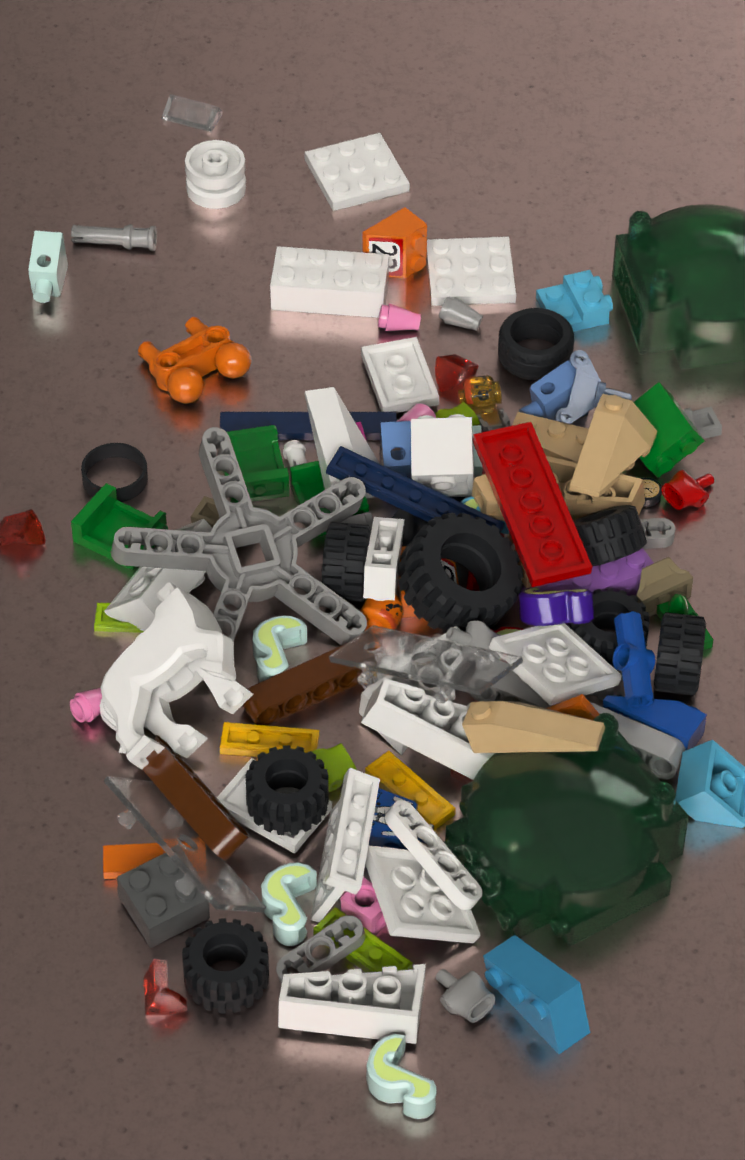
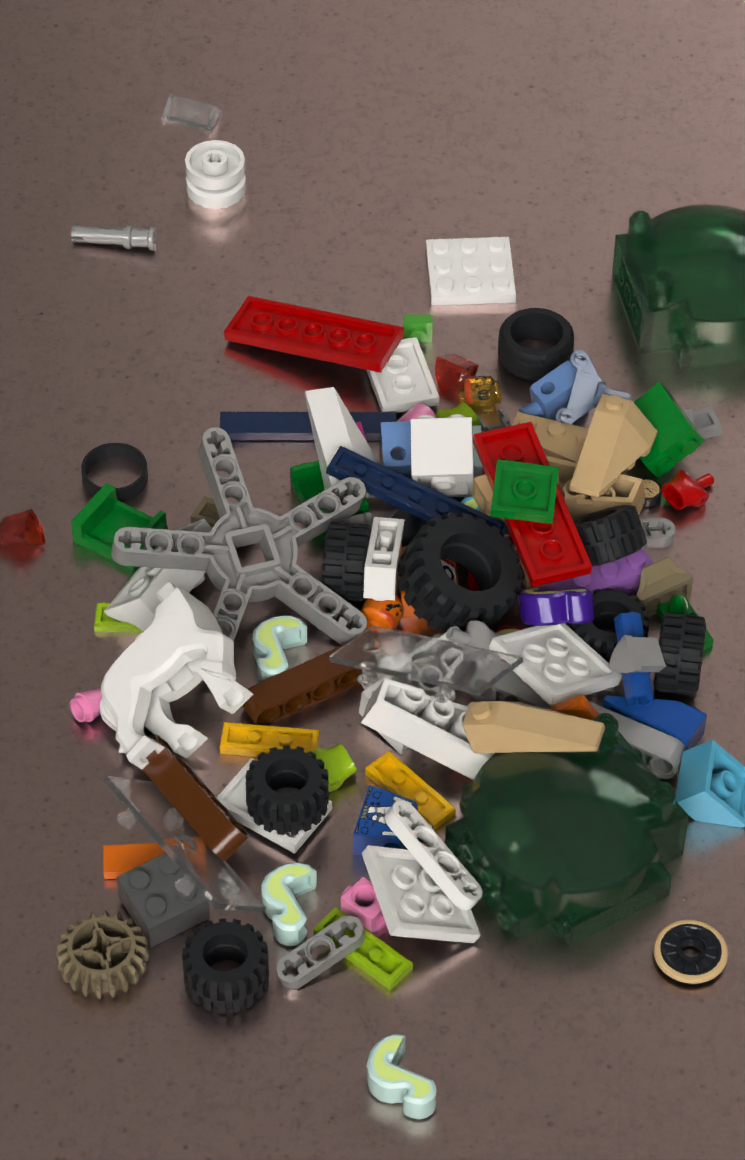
(47, 276): light aqua torso -> none
(85, 966): none -> dark tan gear
(158, 996): clear red tile -> none
(185, 363): orange piece -> none
(260, 463): green panel -> none
(294, 452): white pin -> none
(314, 333): none -> red plate
(329, 281): white brick -> none
(346, 841): white fence -> none
(354, 1002): white wedge -> none
(356, 171): white plate -> none
(396, 318): bright pink cone -> none
(401, 237): orange slope -> none
(418, 326): none -> bright green plate
(459, 314): light grey cone -> none
(465, 995): light grey piece -> none
(524, 491): none -> green plate
(539, 992): dark azure wedge -> none
(578, 300): medium azure plate -> none
(637, 655): none -> light grey tile
(687, 969): none -> black wheel

